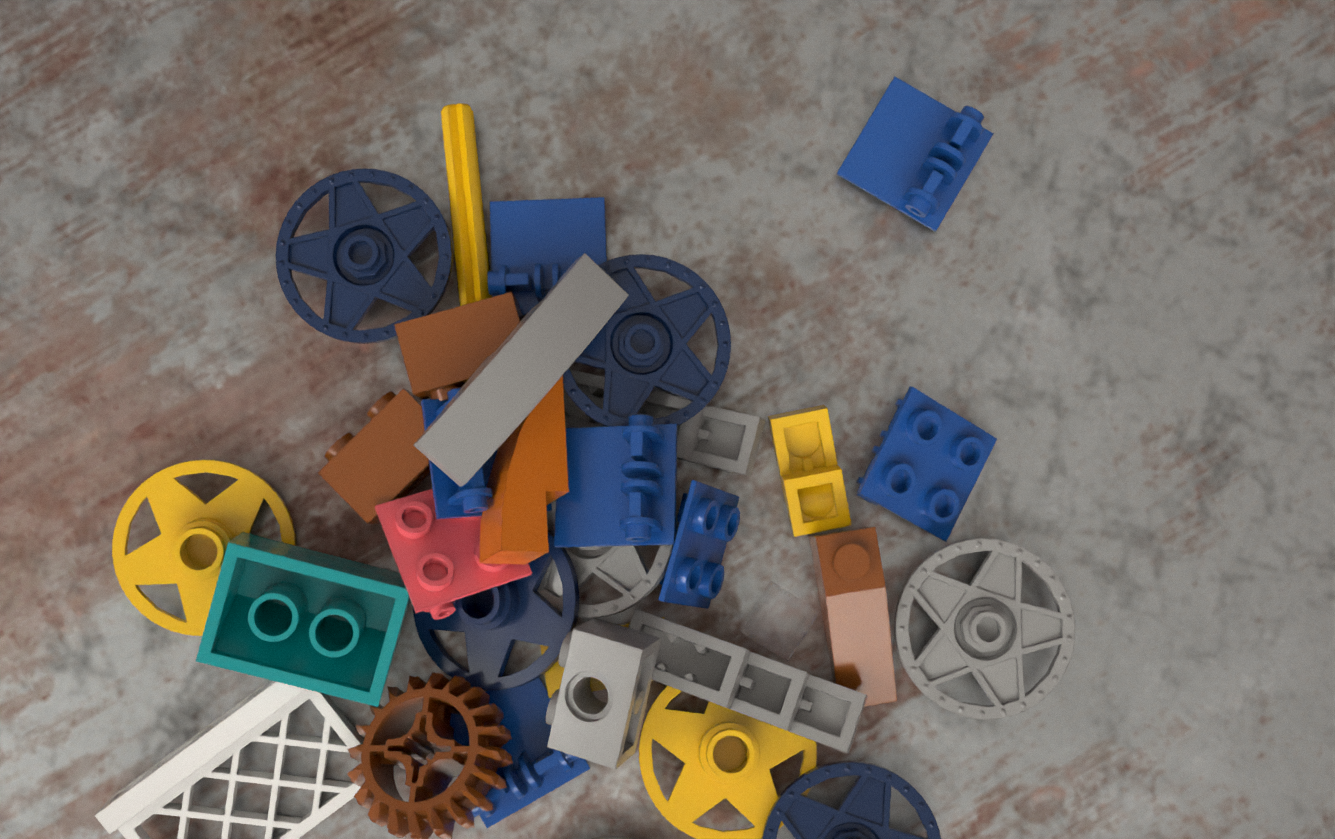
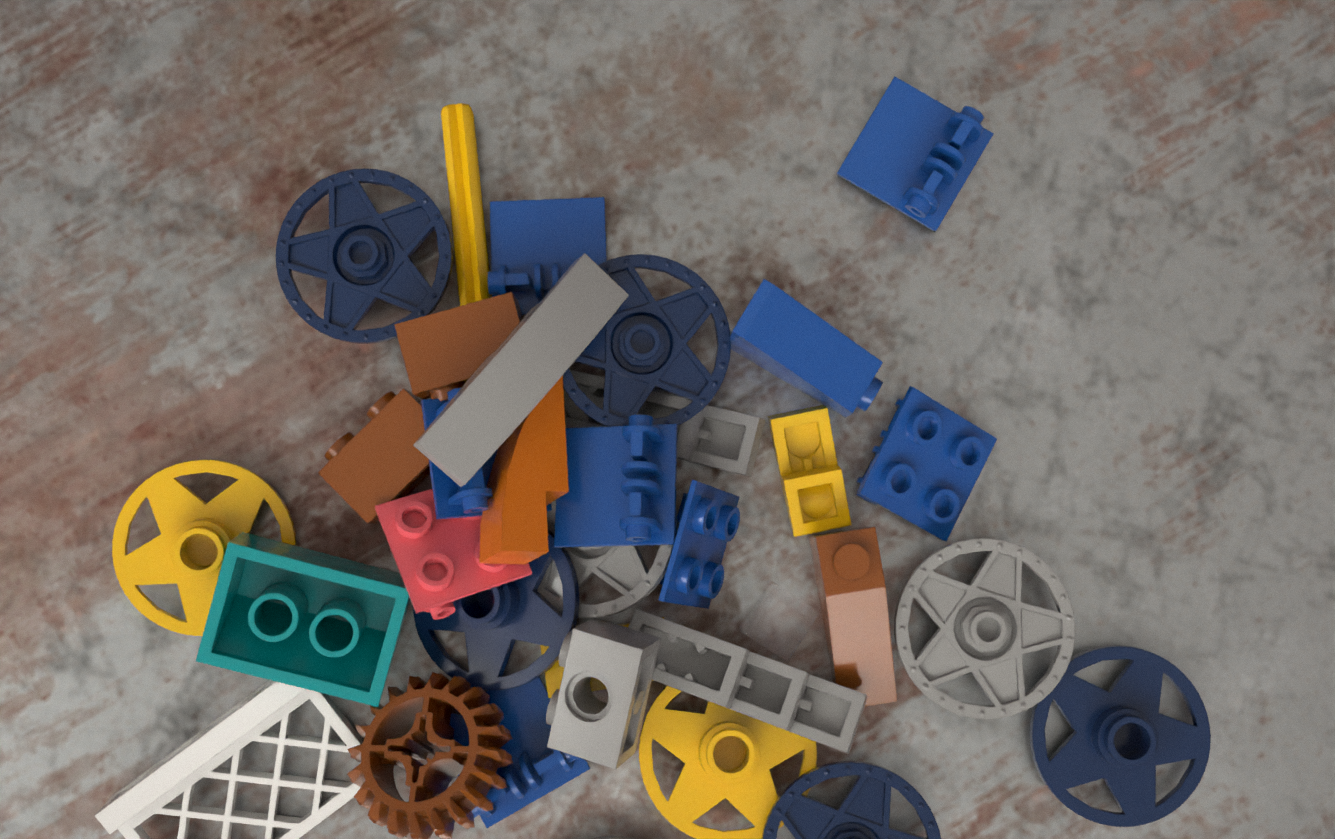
(806, 351): none -> blue slope
(1121, 737): none -> dark blue wheel

